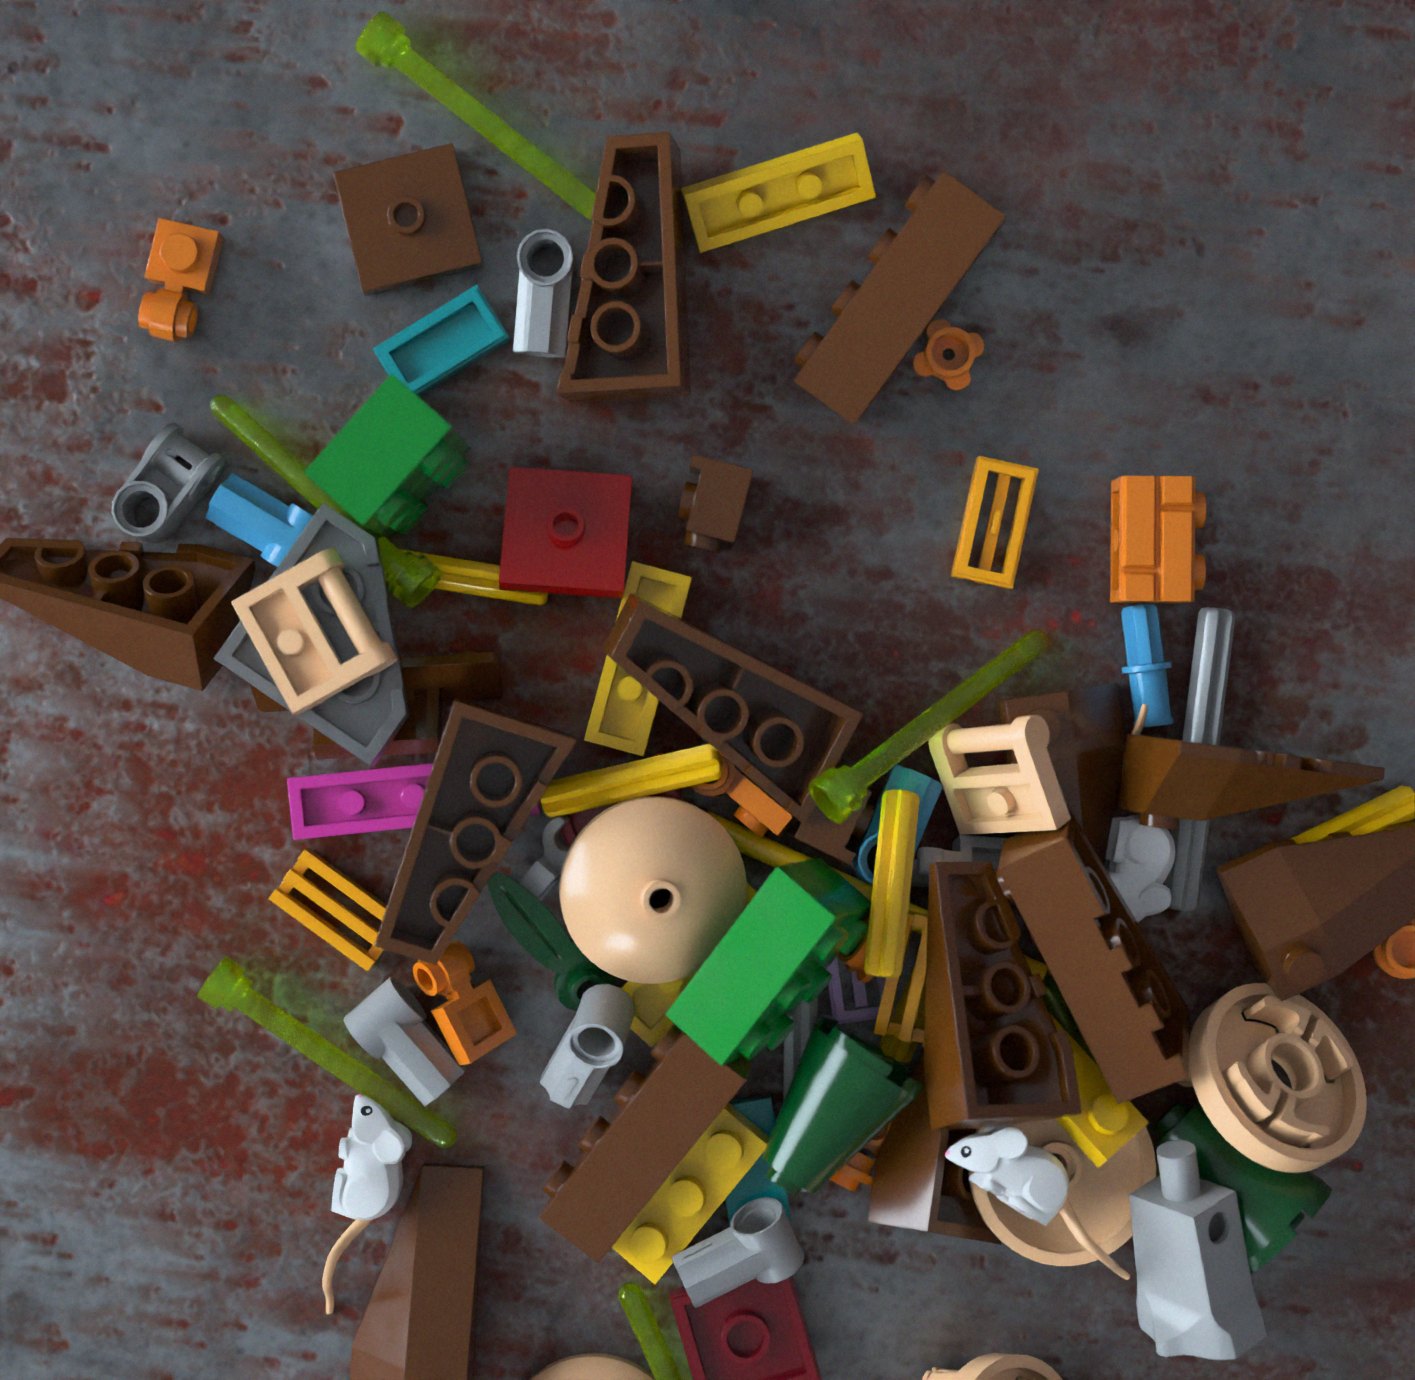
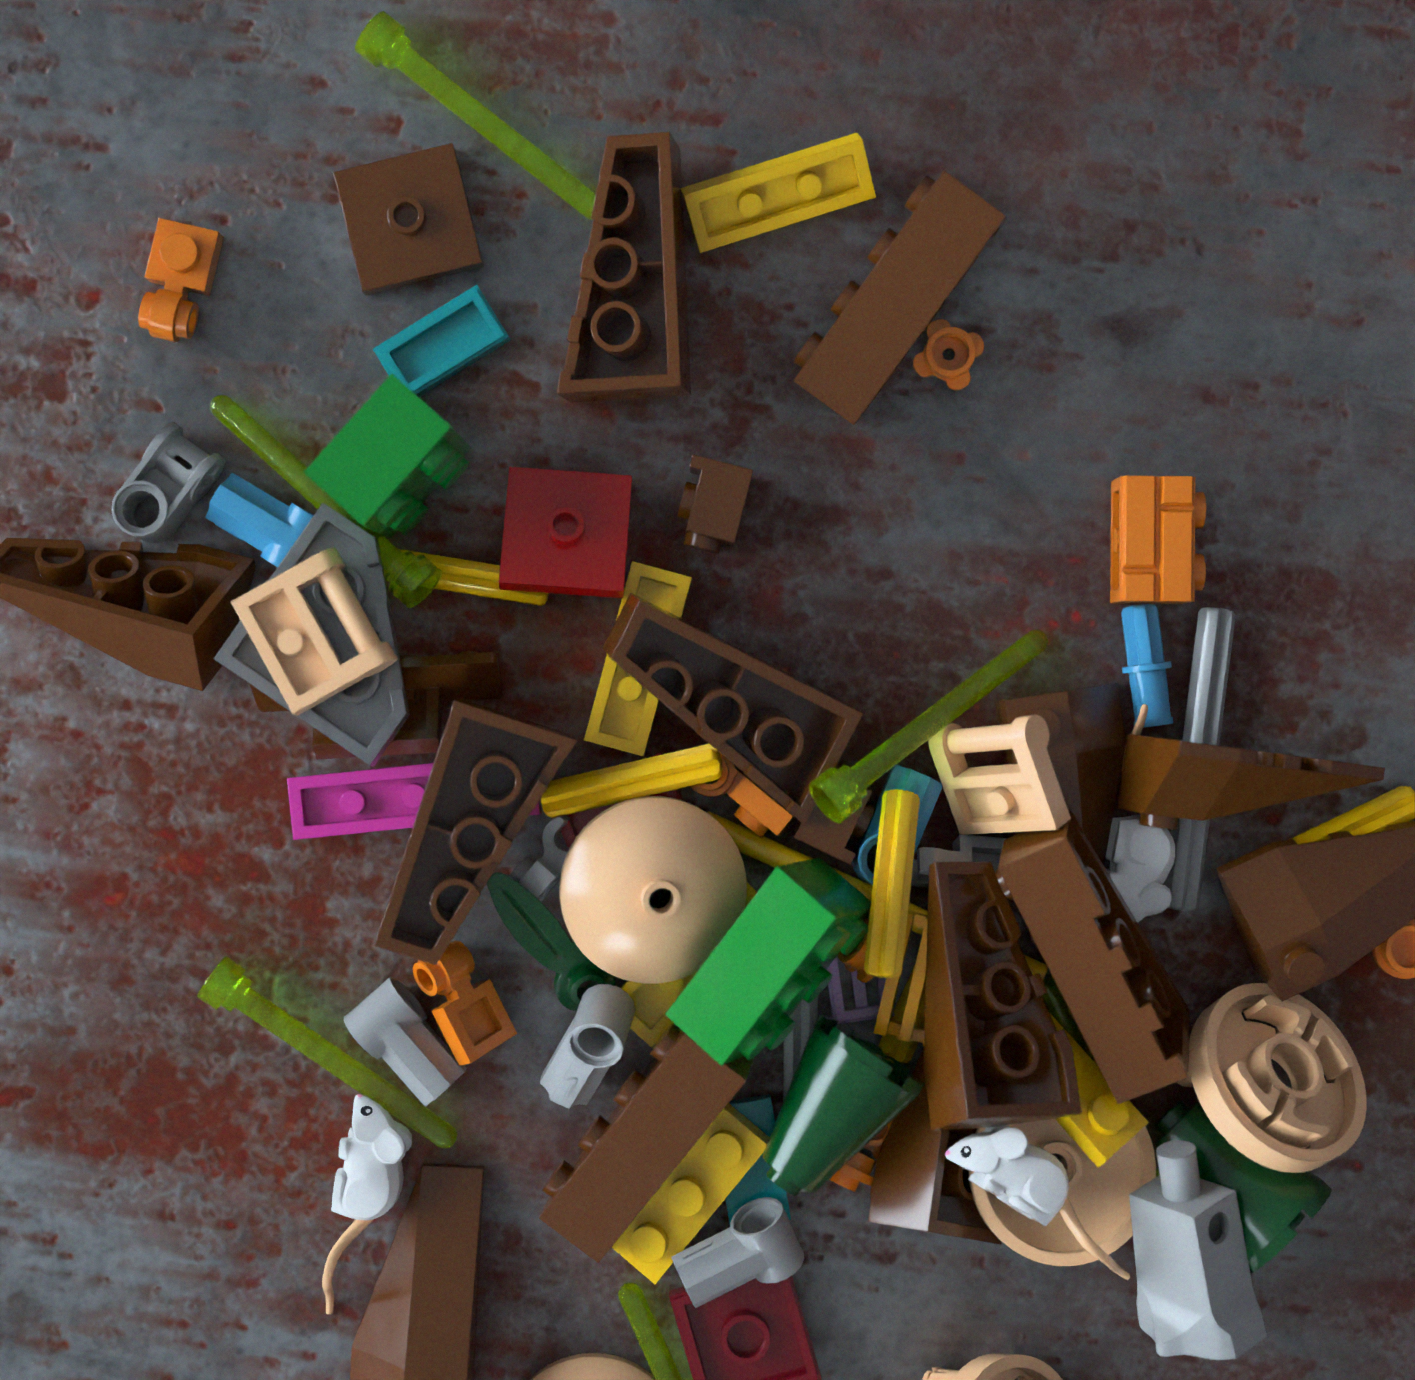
(295, 879): light orange tile -> none
(542, 301): light grey piece -> none
(983, 572): light orange tile -> none

